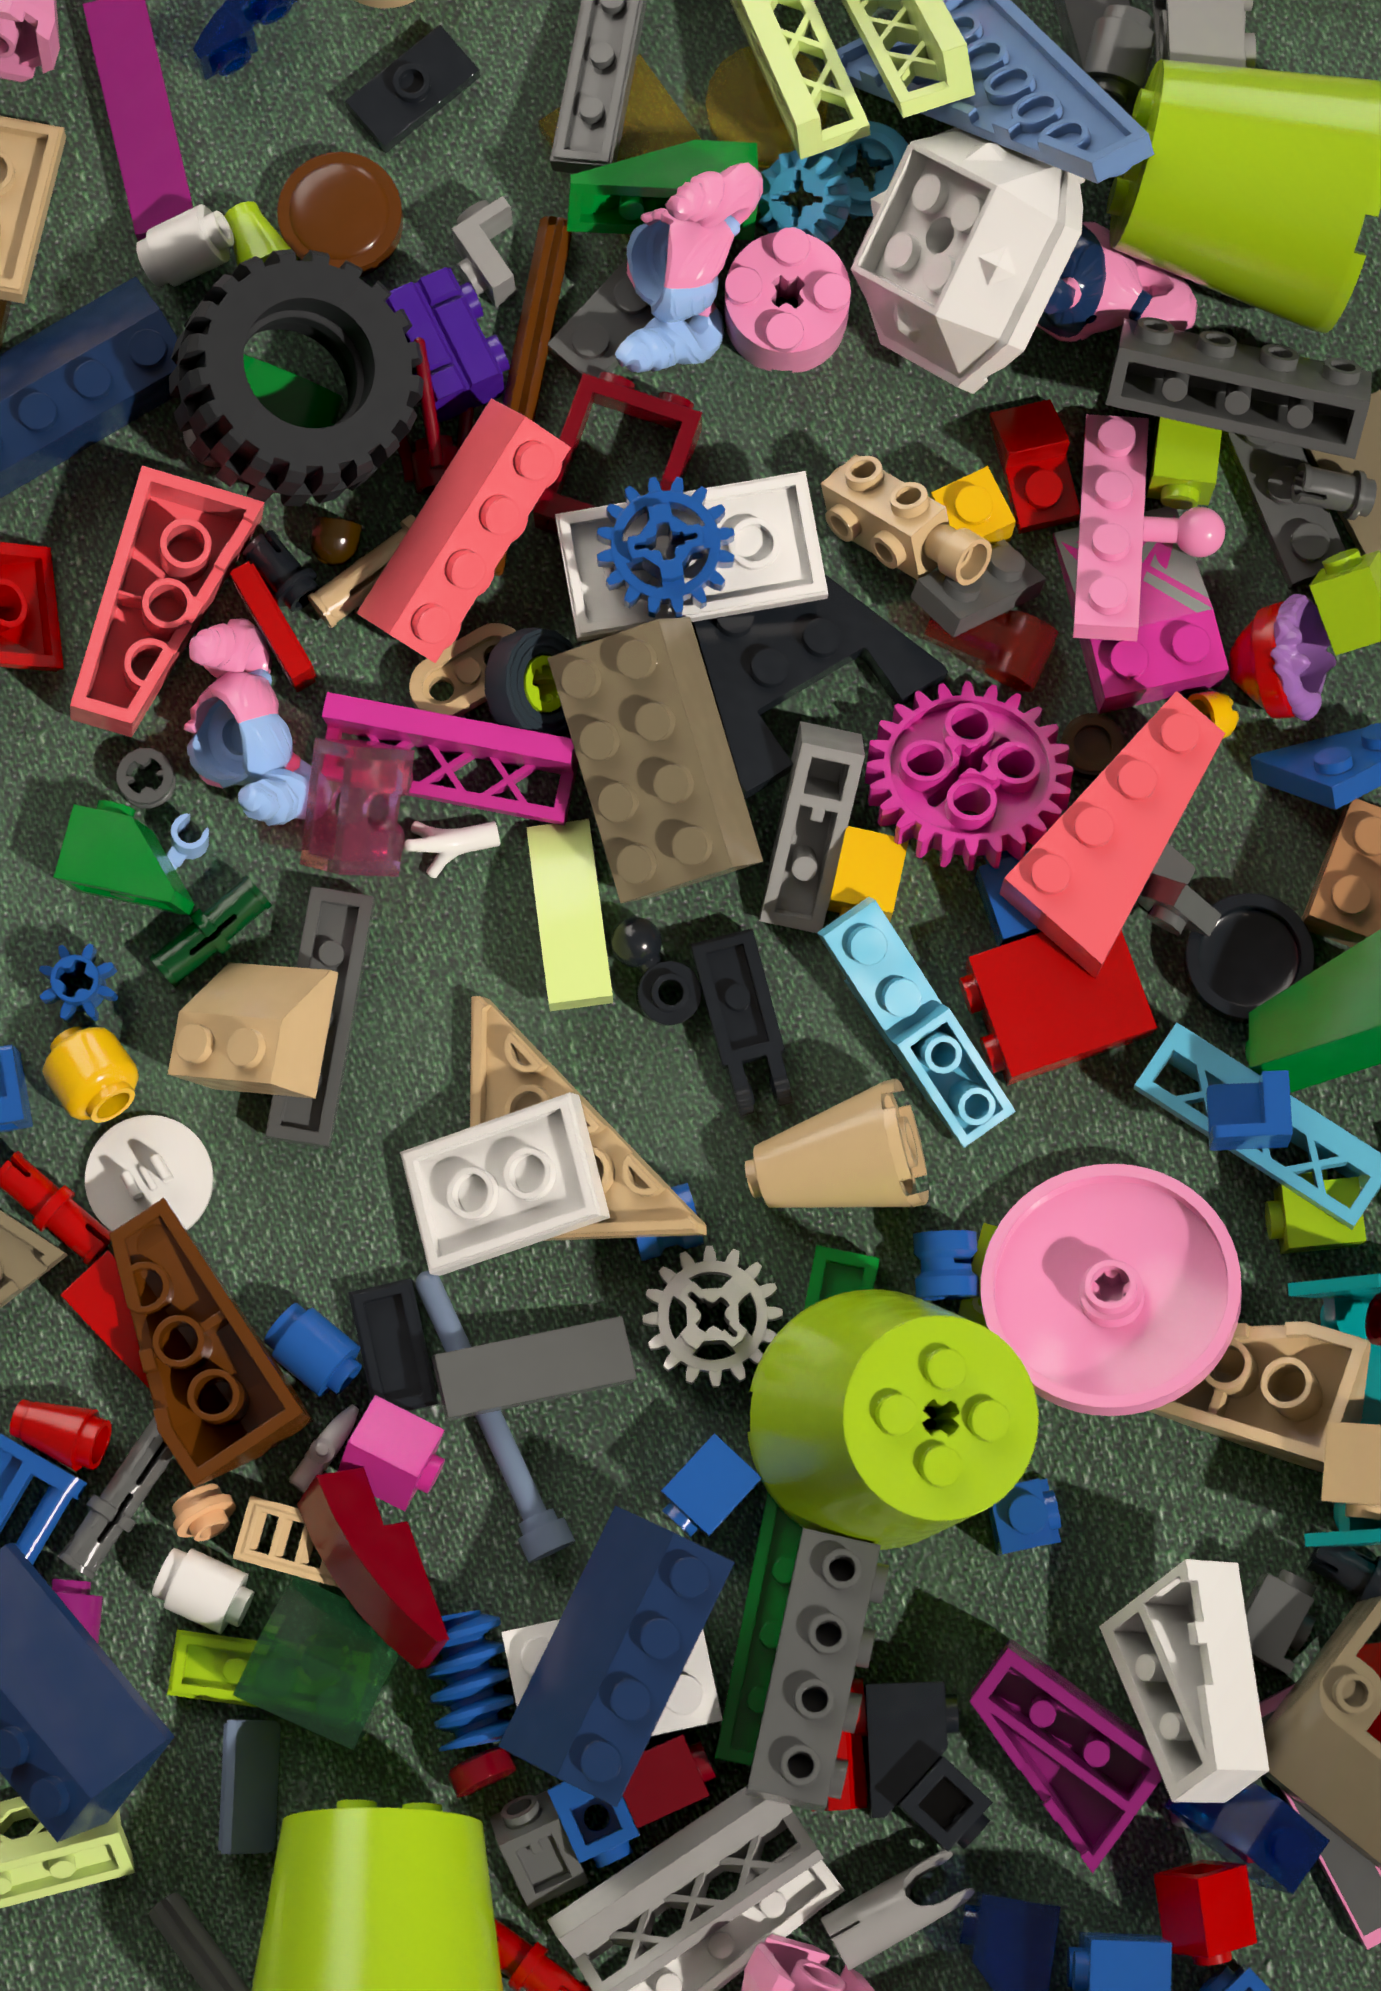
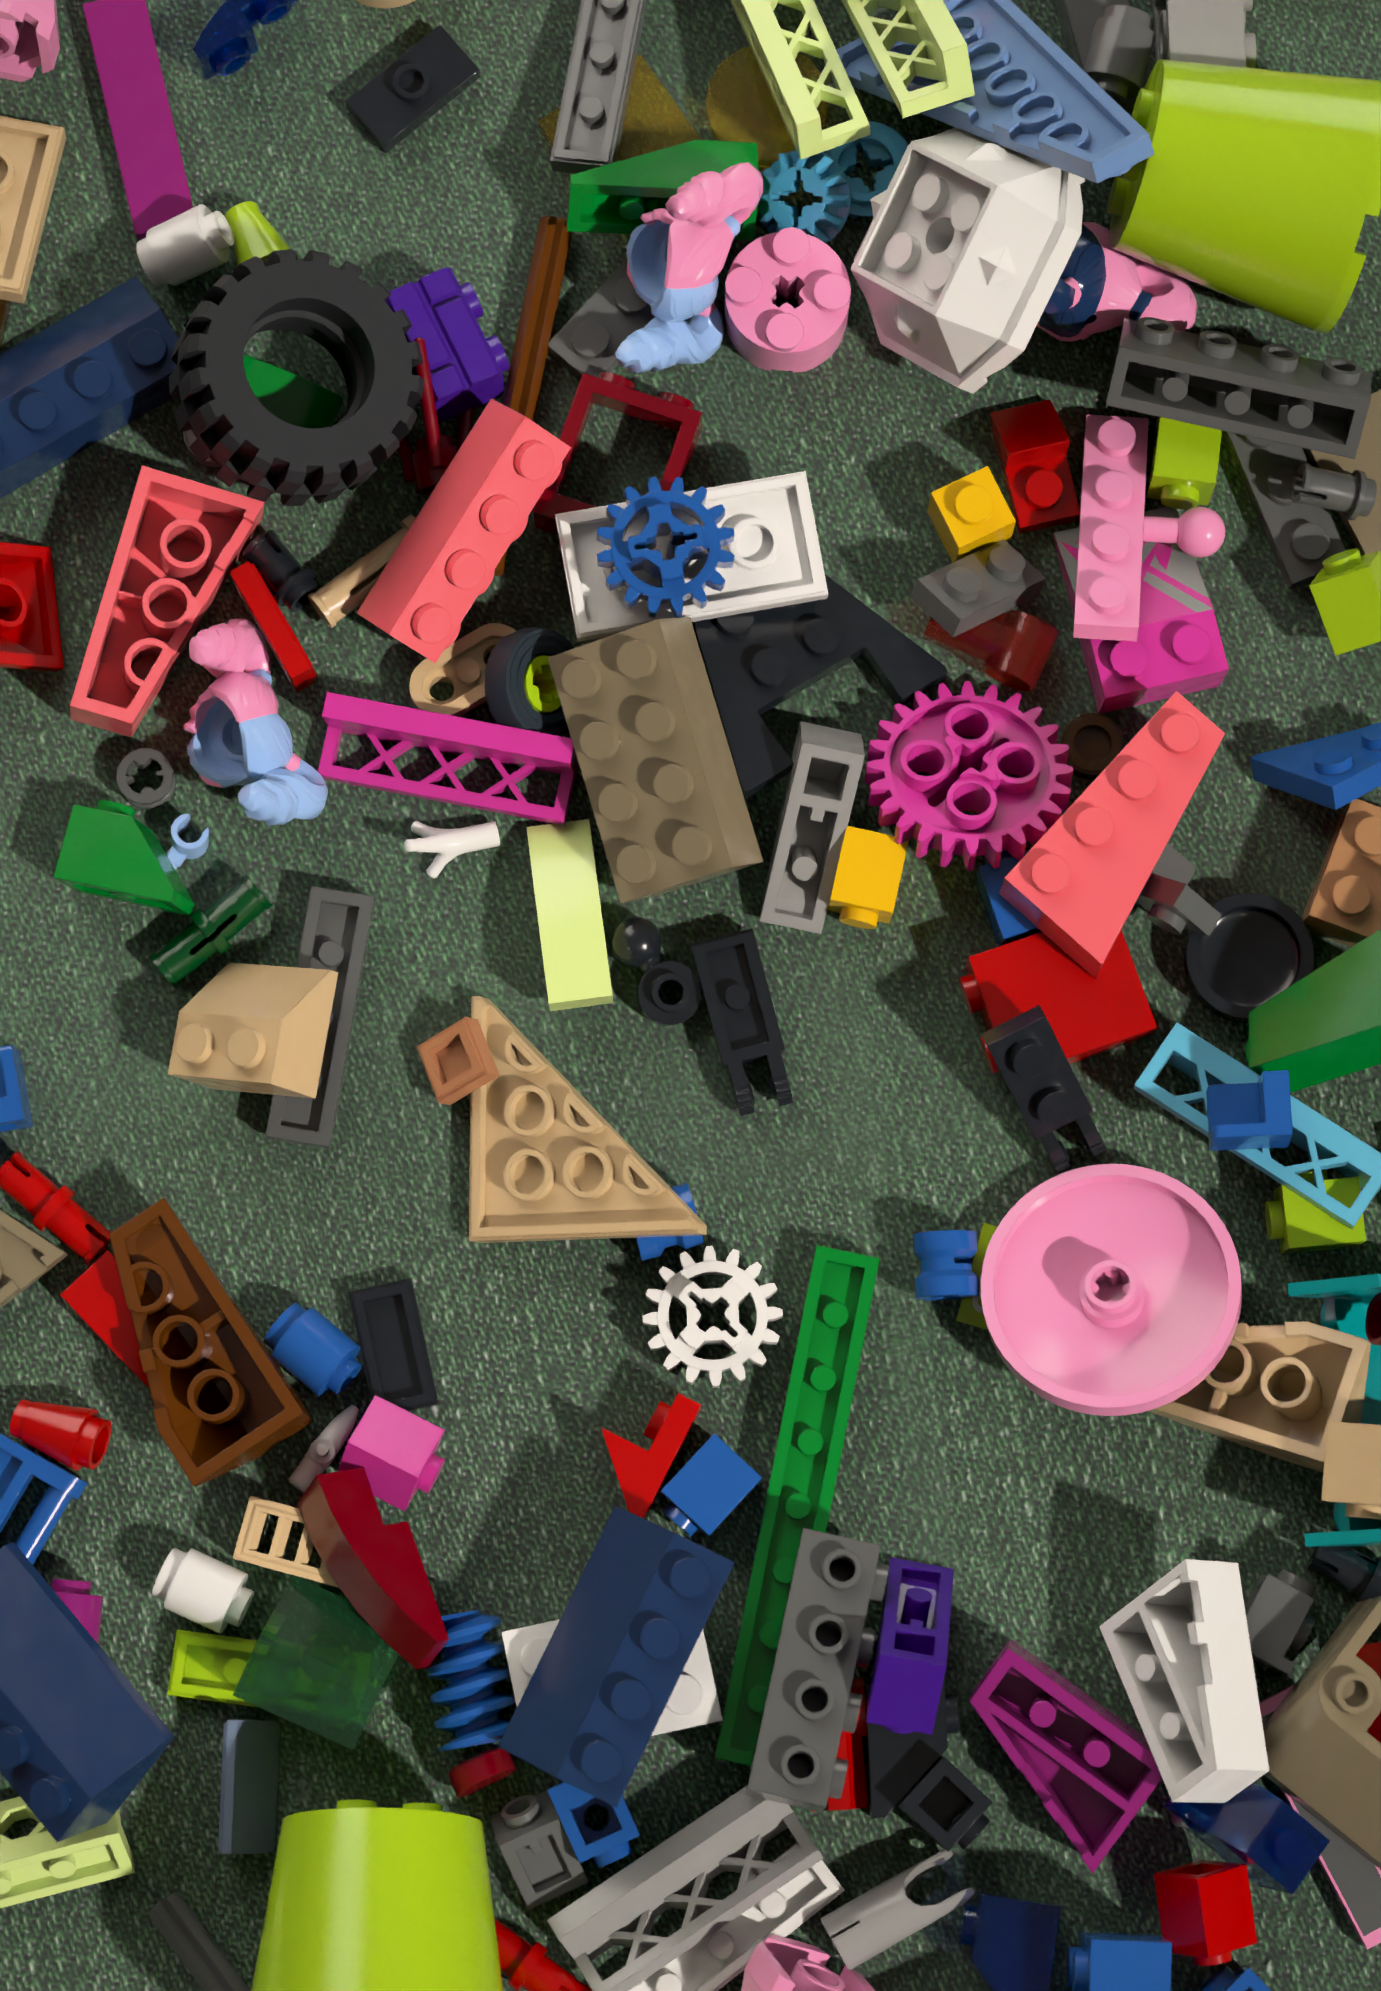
(84, 999): blue gear -> none
(90, 1074): yellow head -> none
(118, 1502): dark grey pin -> none
(147, 1162): white piece -> none
(203, 1512): light nougat plate -> none
(334, 540): dark brown hinge -> none
(342, 209): reddish brown piece -> none
(366, 832): clear pink brick -> none
(457, 1061): none -> nougat tile
(480, 260): light grey bracket -> none
(504, 1184): white tile -> none
(534, 1368): dark grey tile -> none
(540, 1527): sand blue piece -> none
(644, 1471): none -> red slope
(667, 1780): dark red brick -> none
(844, 1157): tan cone -> none
(845, 1418): lime cone -> none
(900, 523): tan brick -> none
(911, 1647): none -> dark purple slope
(915, 1022): medium azure slope -> none
(1025, 1518): blue brick -> none
(1042, 1083): none -> black hinge
(1218, 708): yellow hinge -> none
(1283, 659): hair -> none

